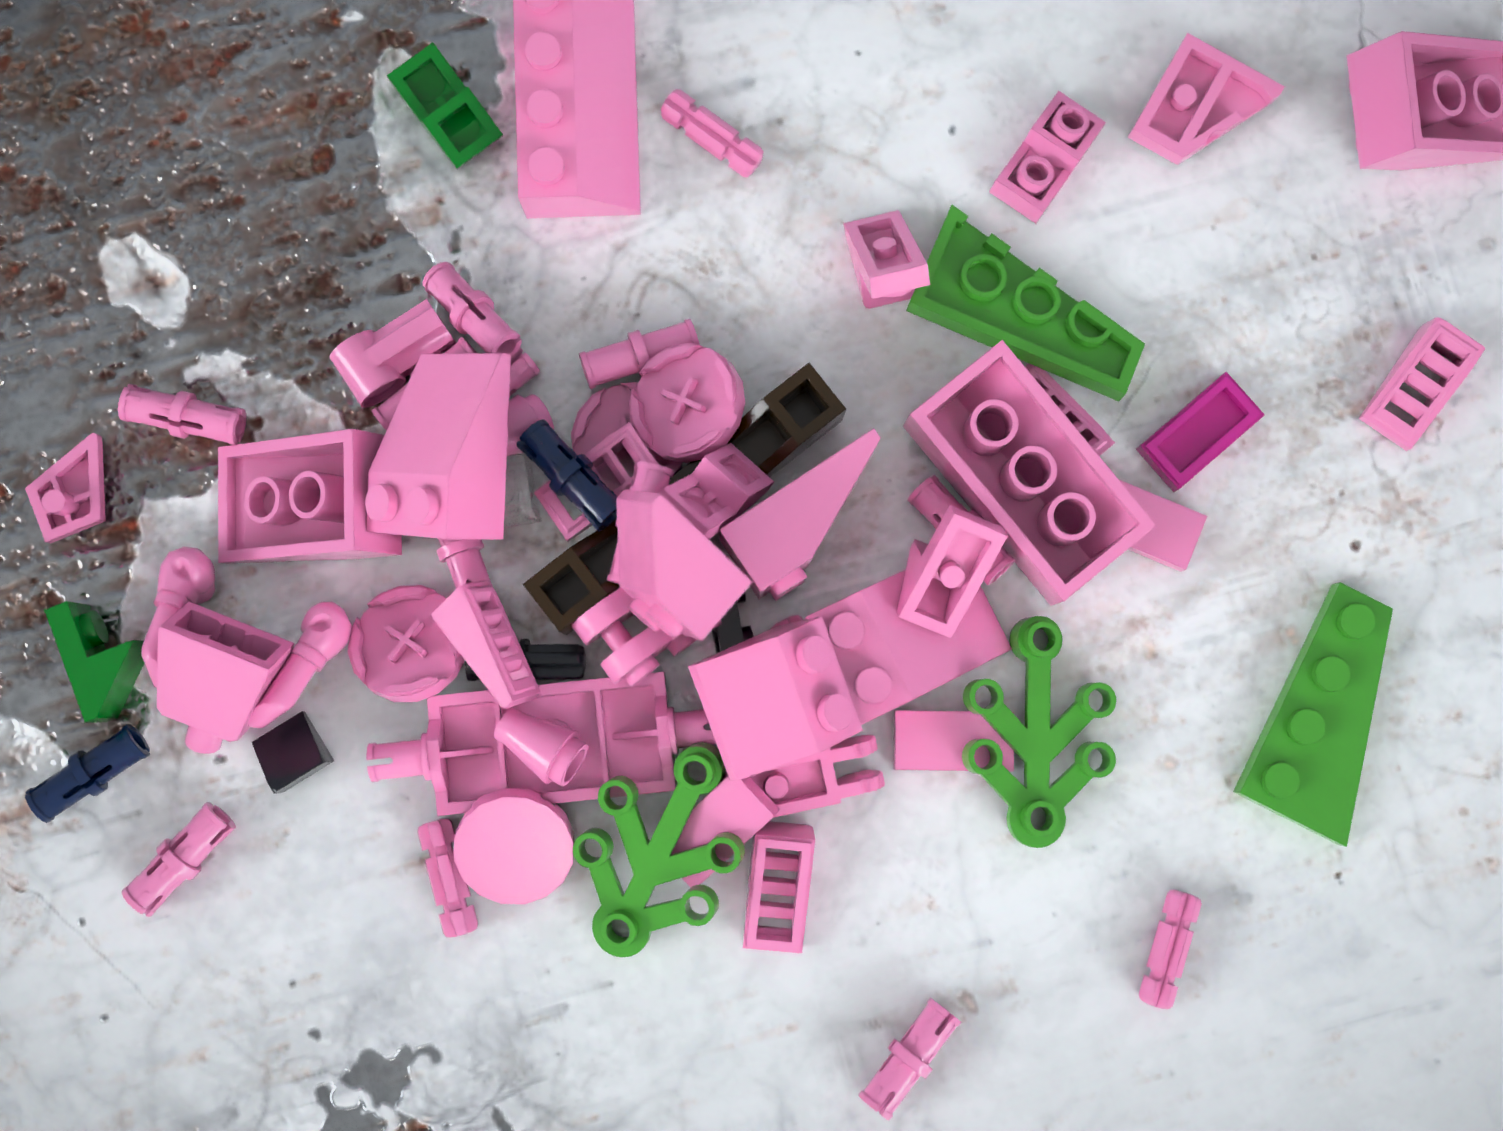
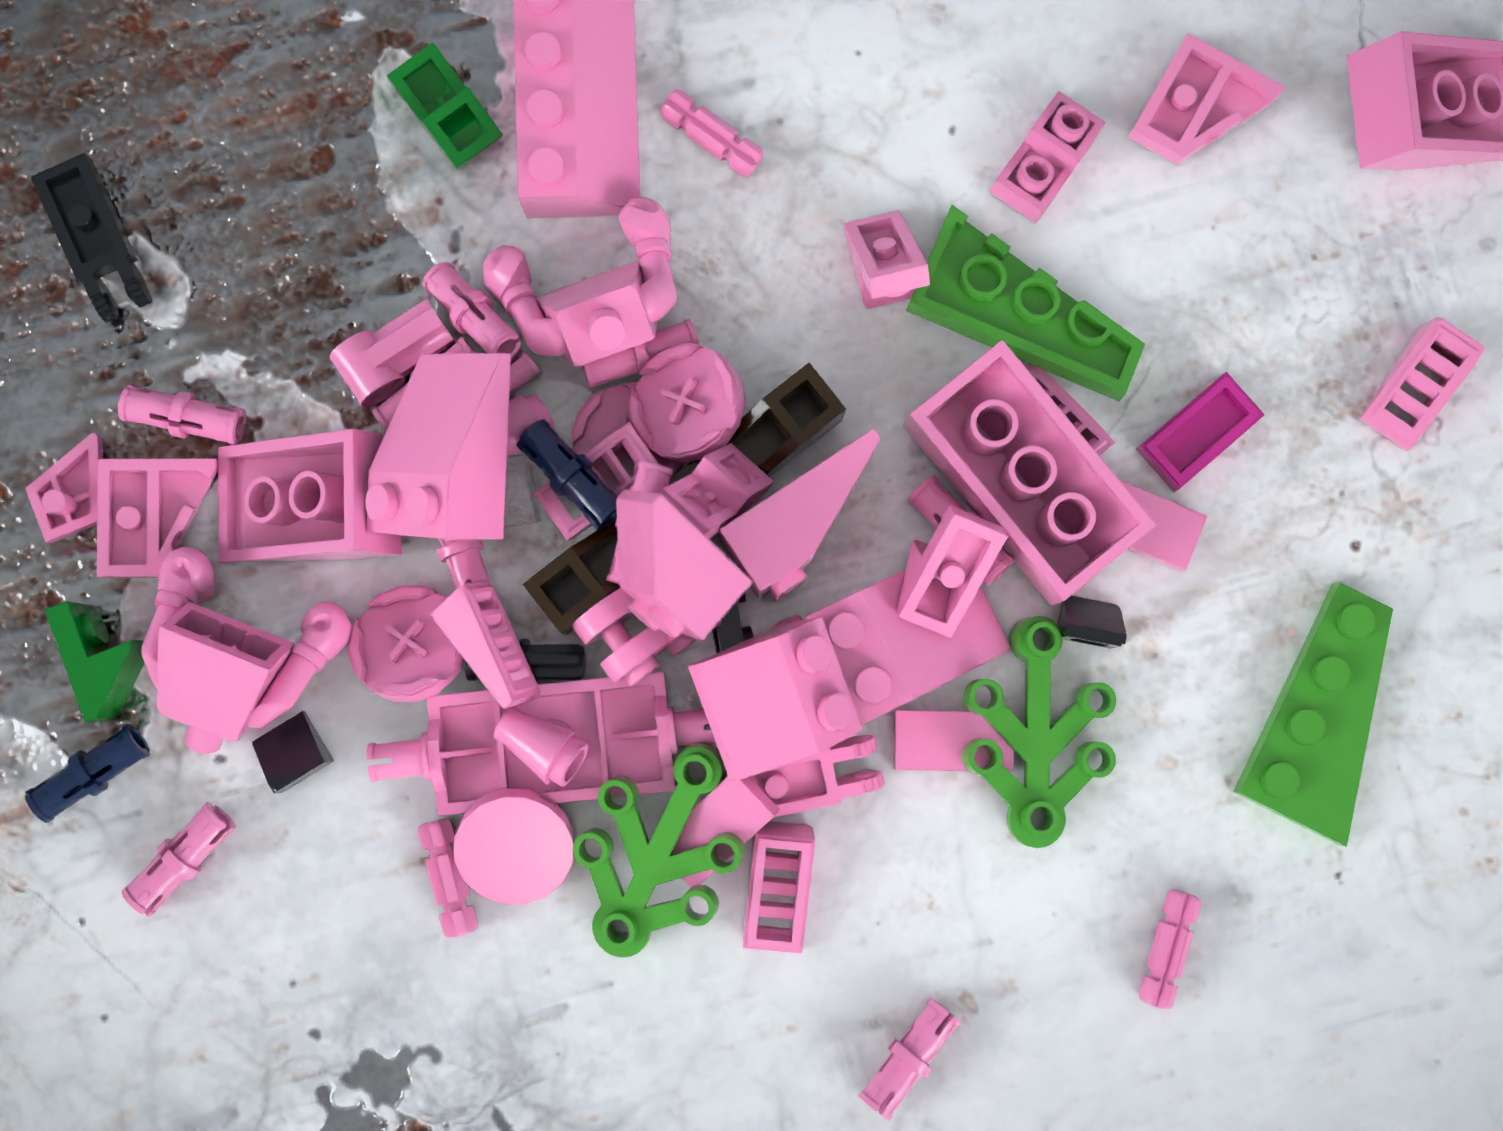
(90, 232): none -> black hinge
(146, 511): none -> bright pink wing
(597, 313): none -> bright pink torso
(1091, 622): none -> black slope

